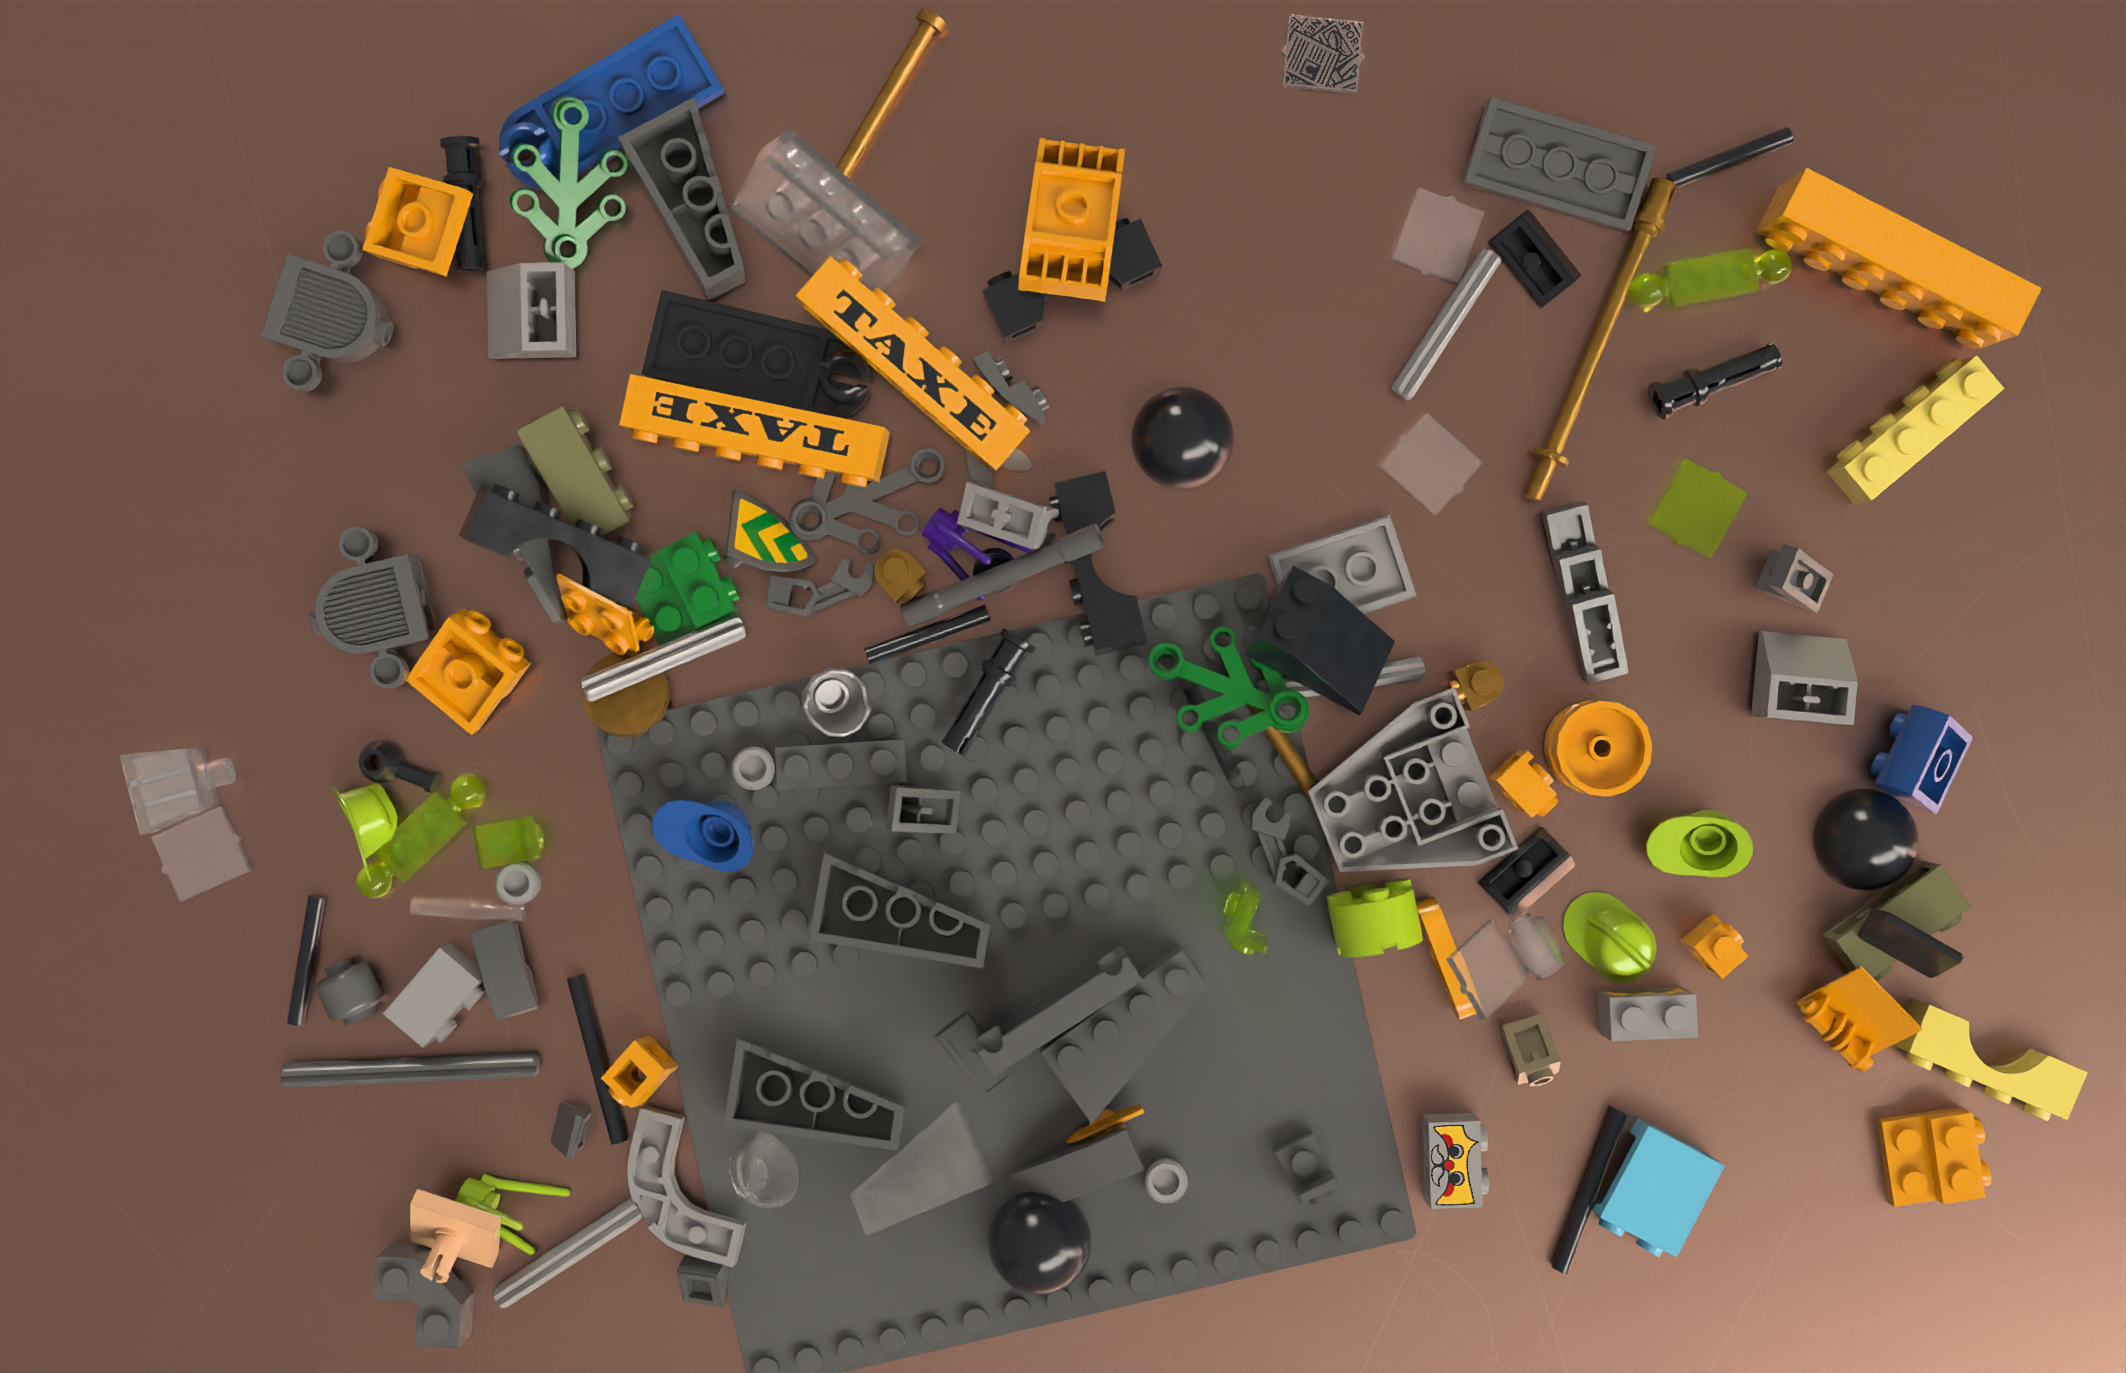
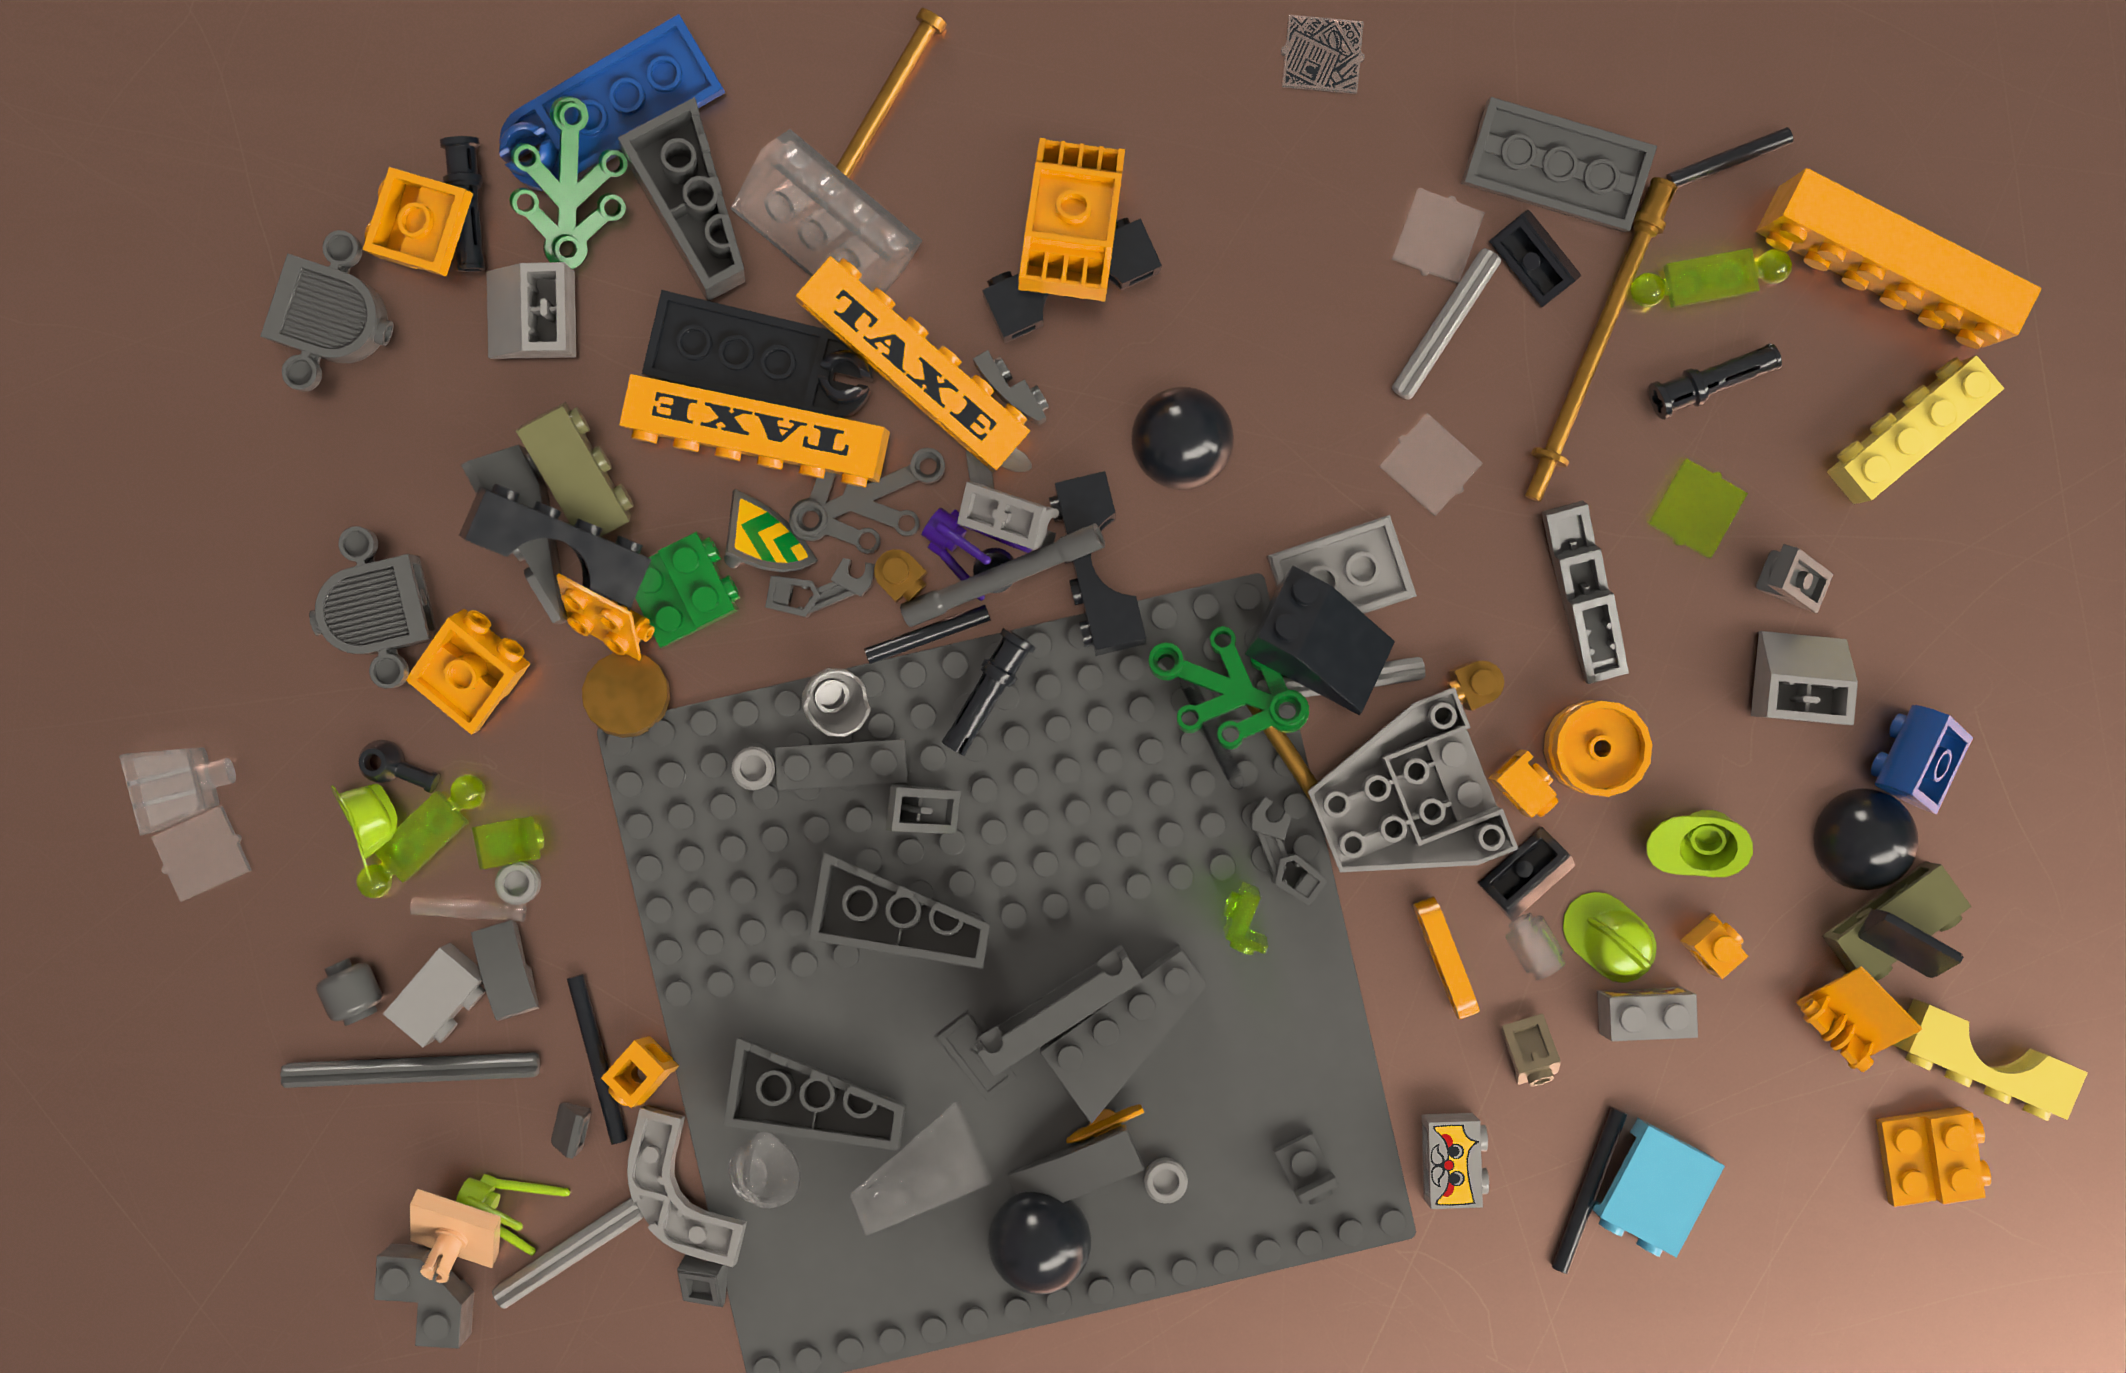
(306, 960): black bar -> none
(662, 658): light grey axle -> none
(705, 833): blue piece -> none
(1374, 919): lime brick -> none
(1487, 969): clear piece -> none

